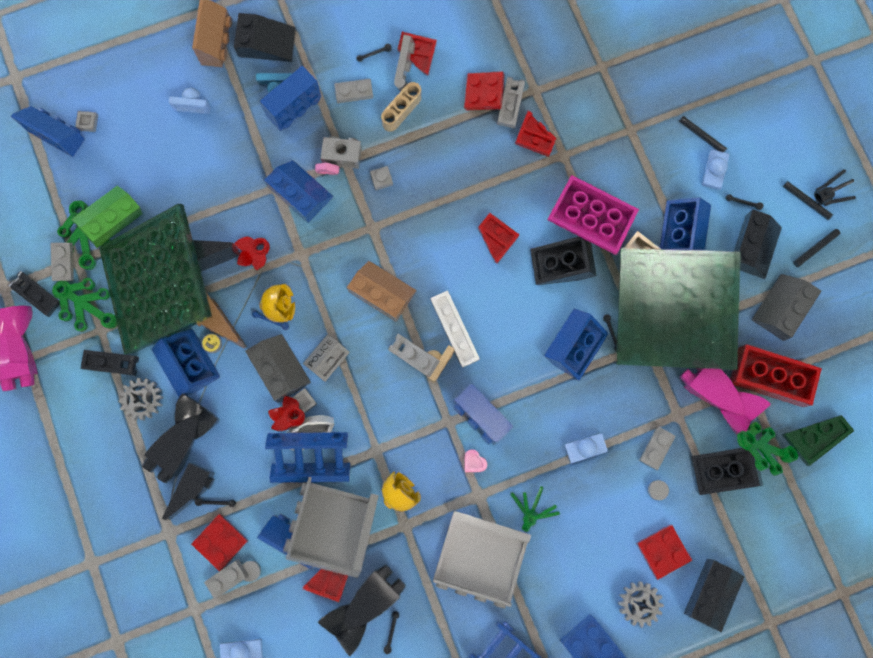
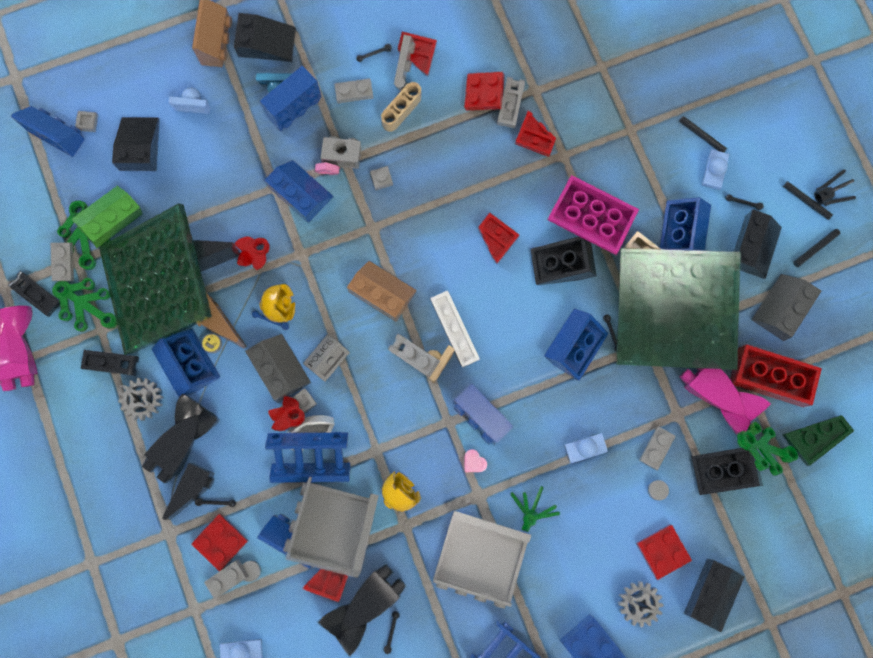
(136, 144): none -> black slope

